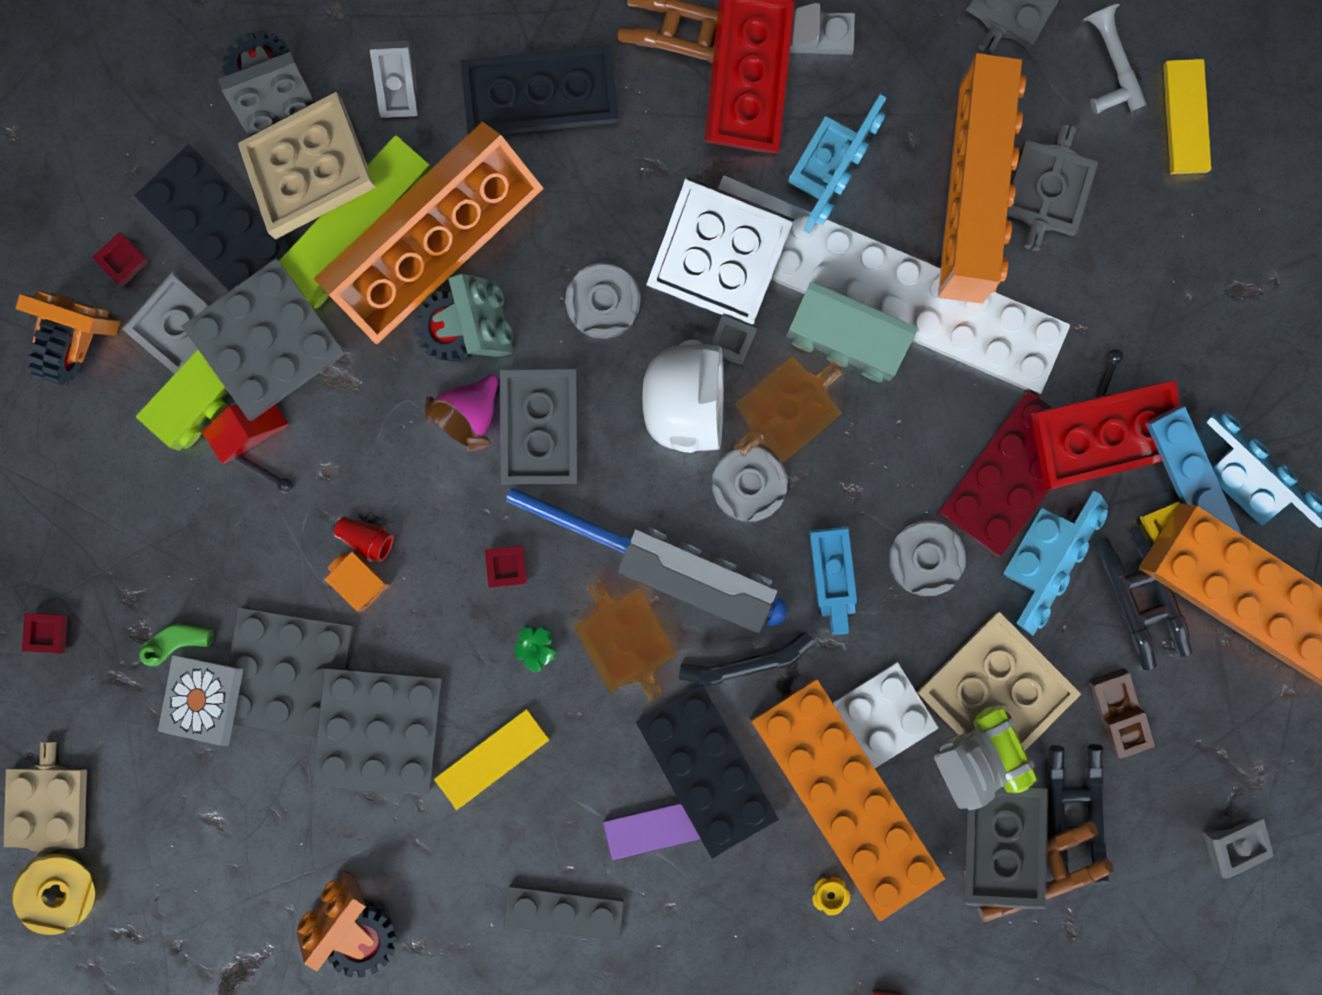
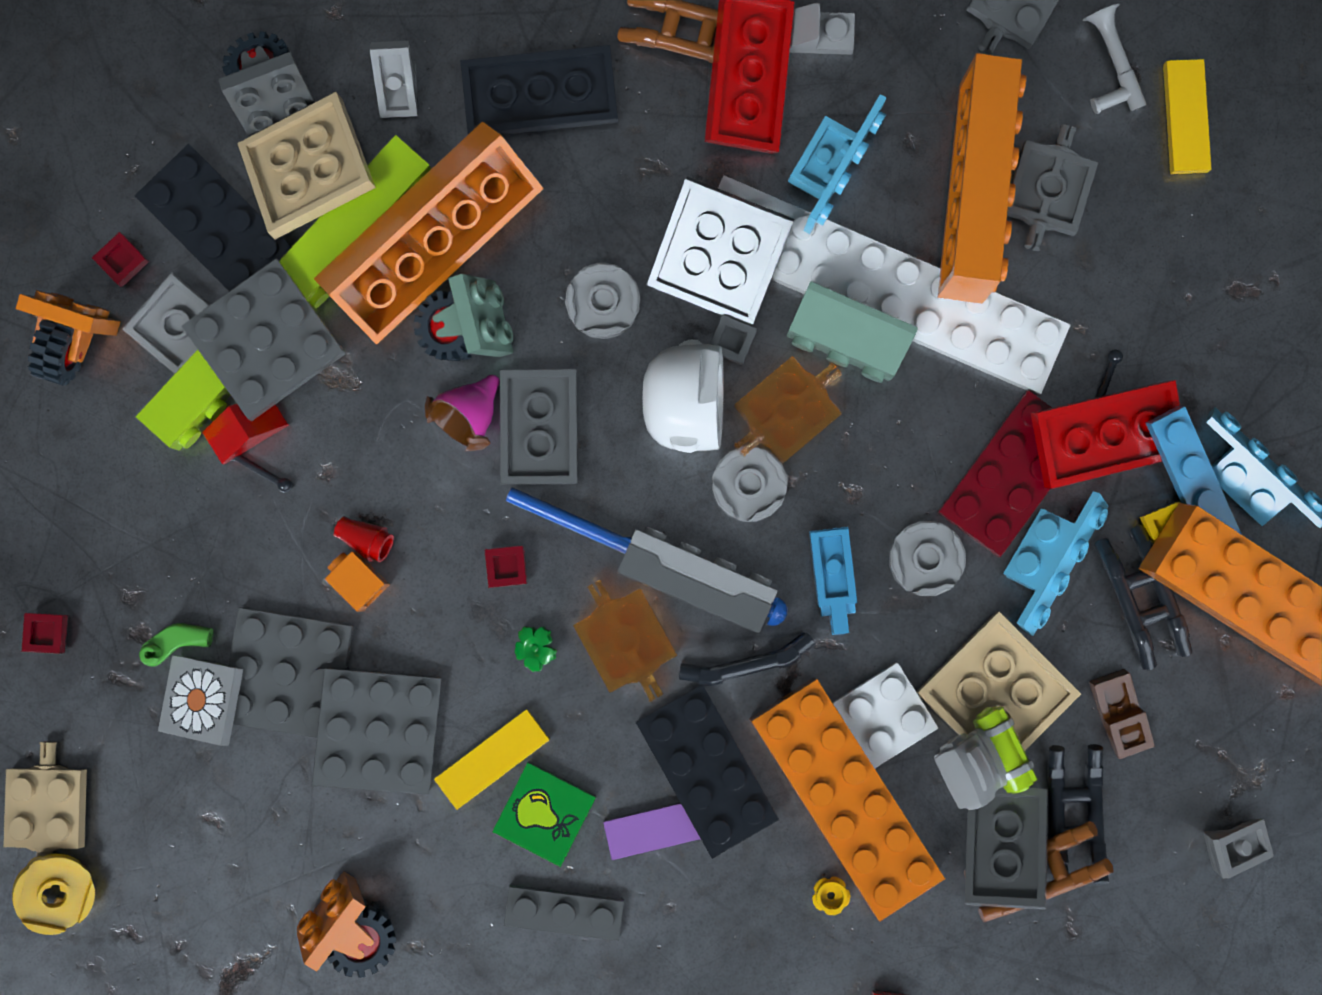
(544, 814): none -> green tile

